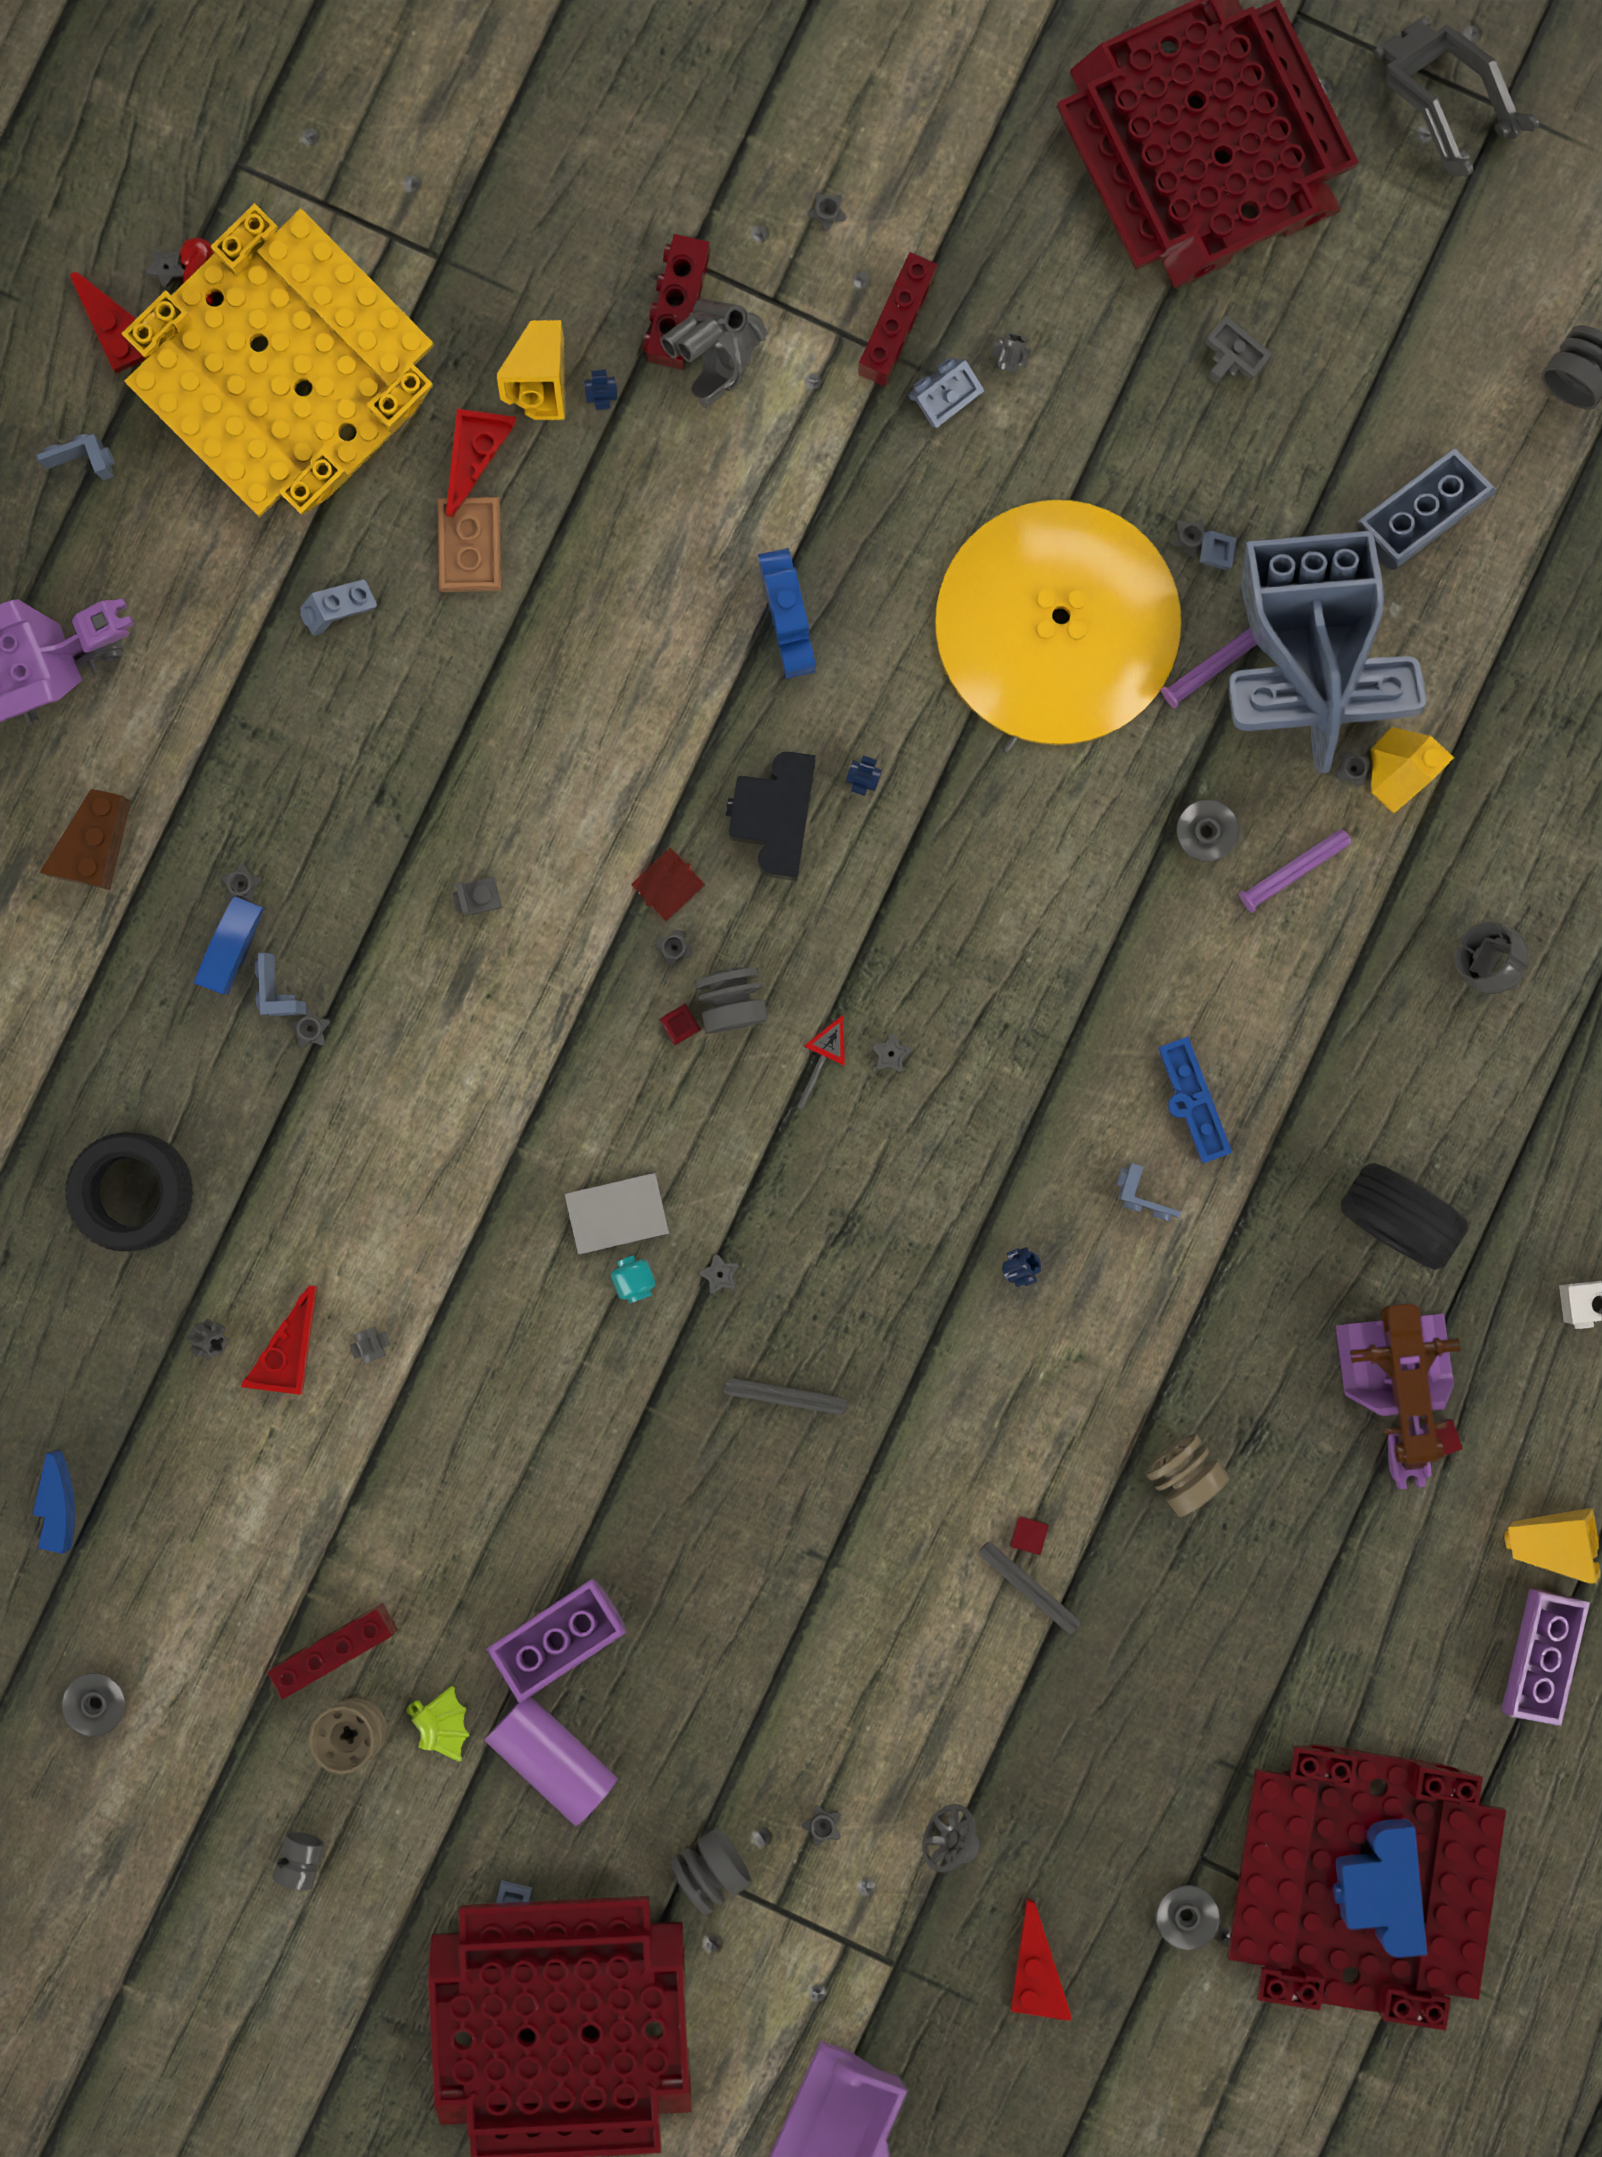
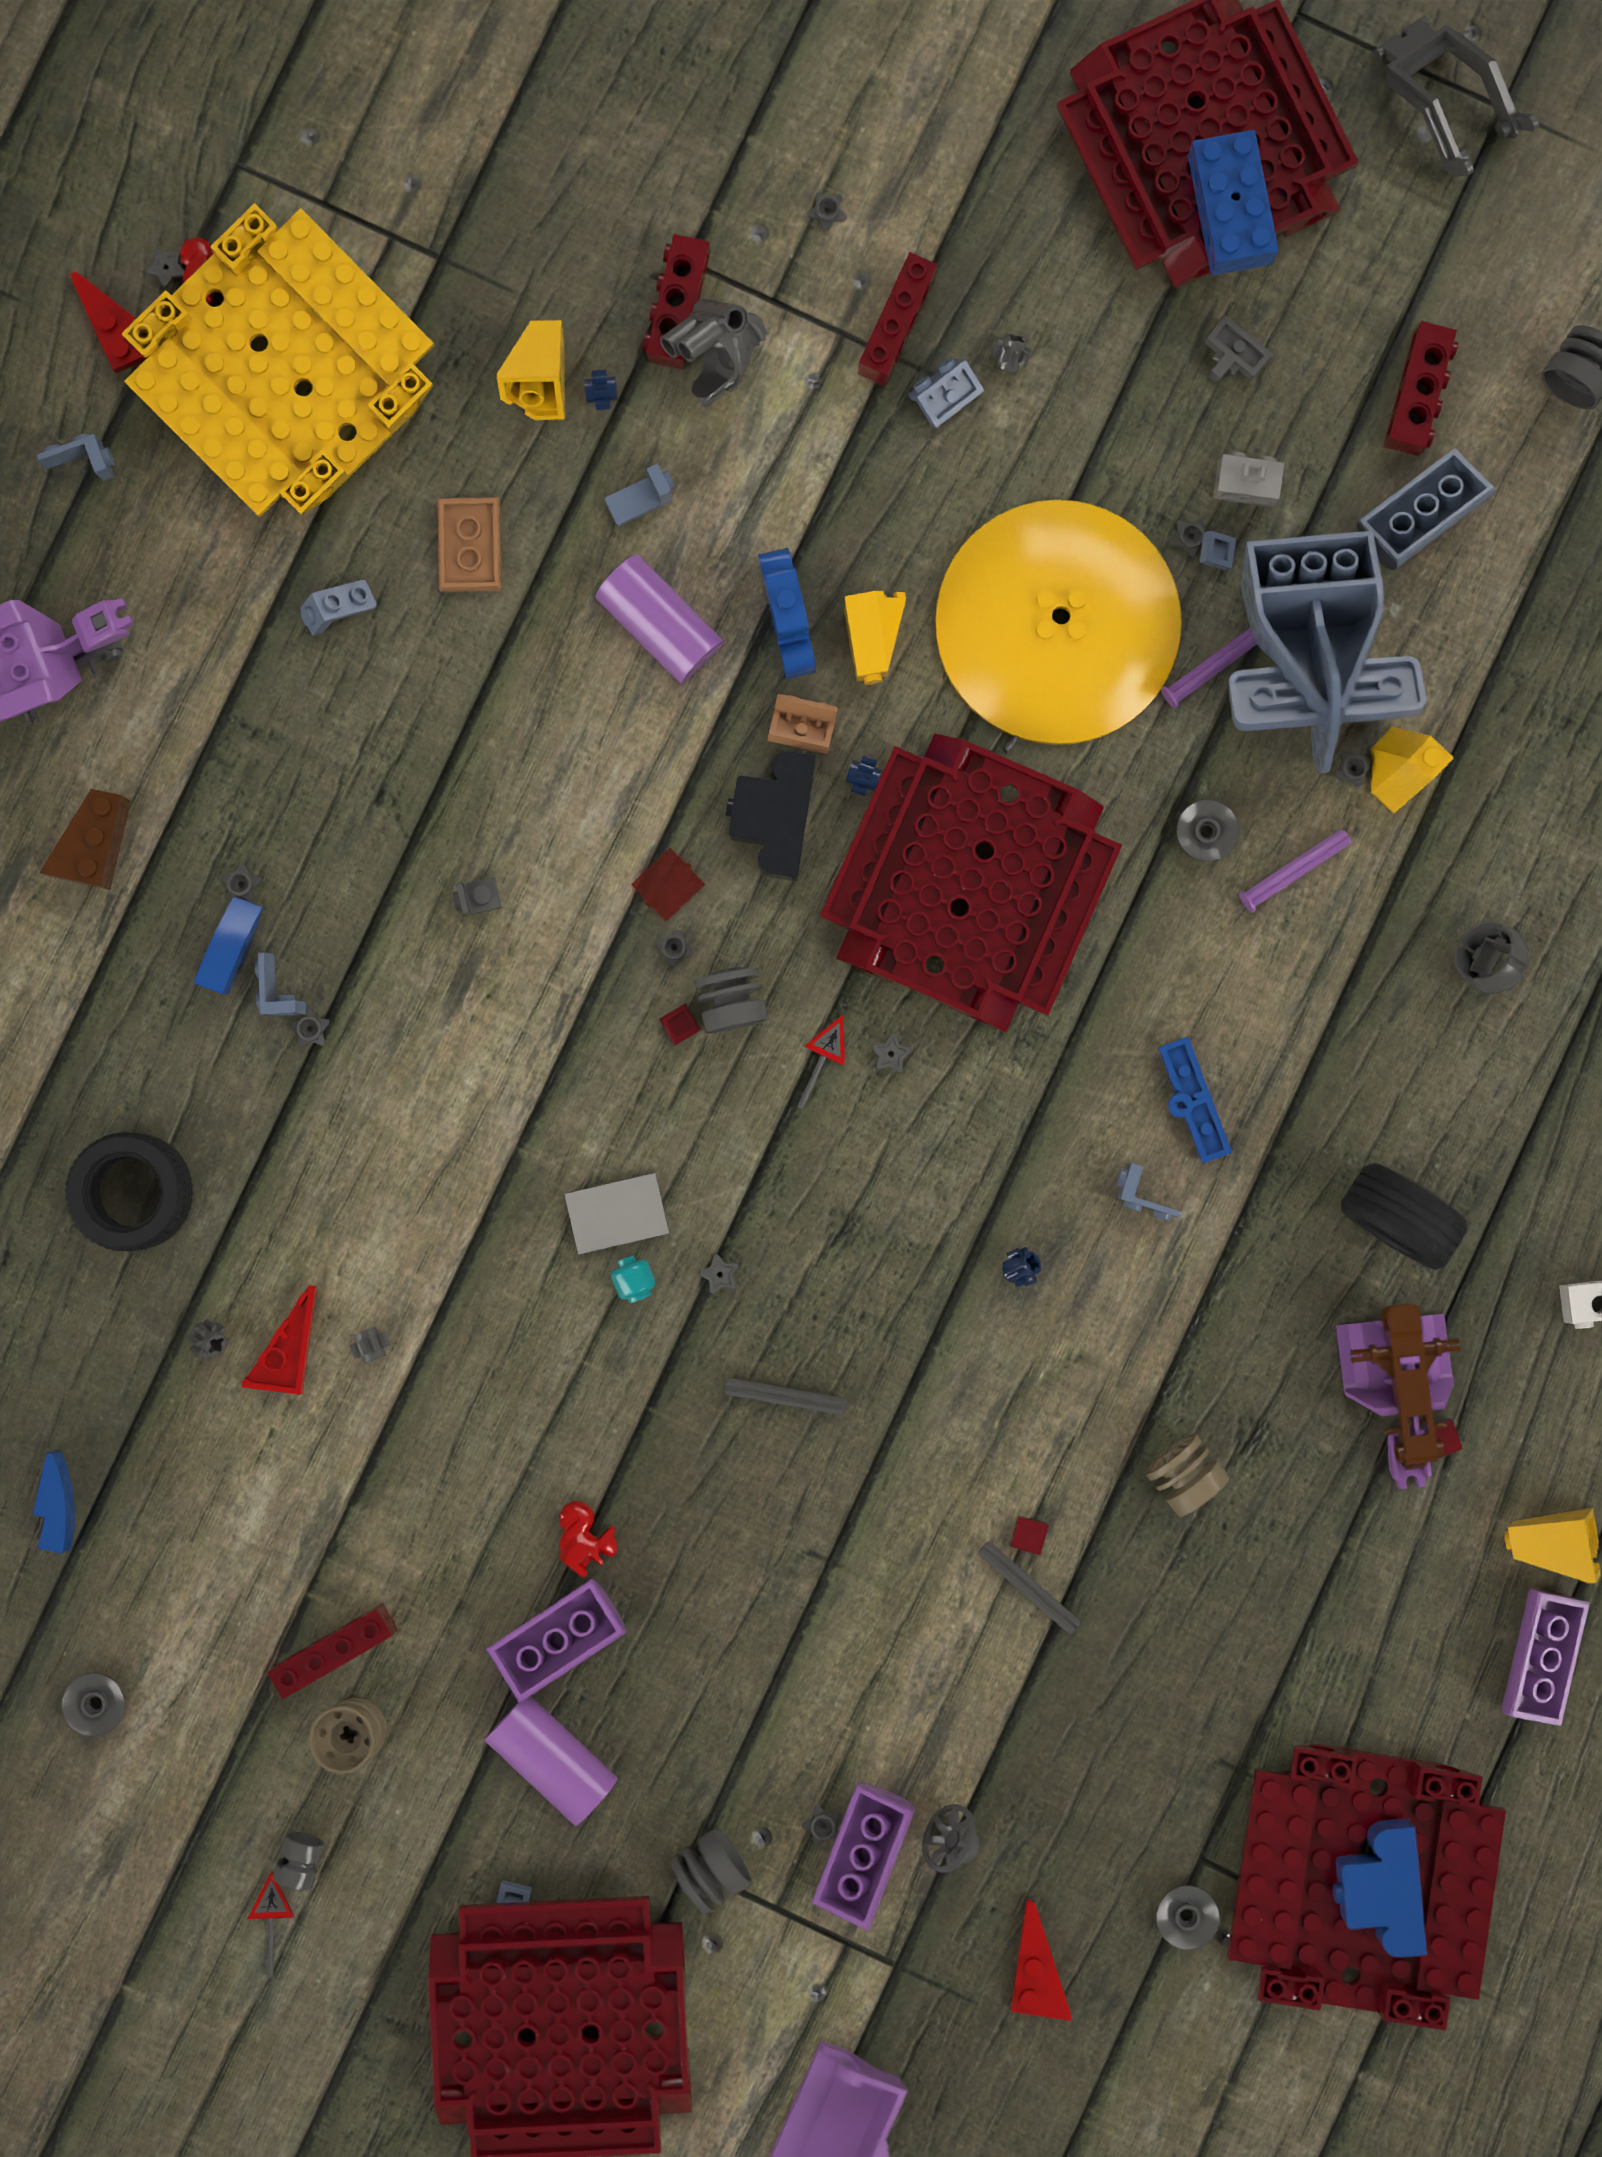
(270, 1905): none -> piece
(440, 1724): lime arm -> none
(474, 446): red wing -> none
(577, 1544): none -> red animal
(641, 496): none -> sand blue bracket
(658, 618): none -> medium lavender brick
(802, 723): none -> medium nougat bracket
(864, 1854): none -> medium lavender brick
(872, 632): none -> yellow slope
(921, 856): none -> dark red slope
(1234, 232): none -> blue piece
(1248, 479): none -> light grey brick
(1401, 432): none -> dark red brick

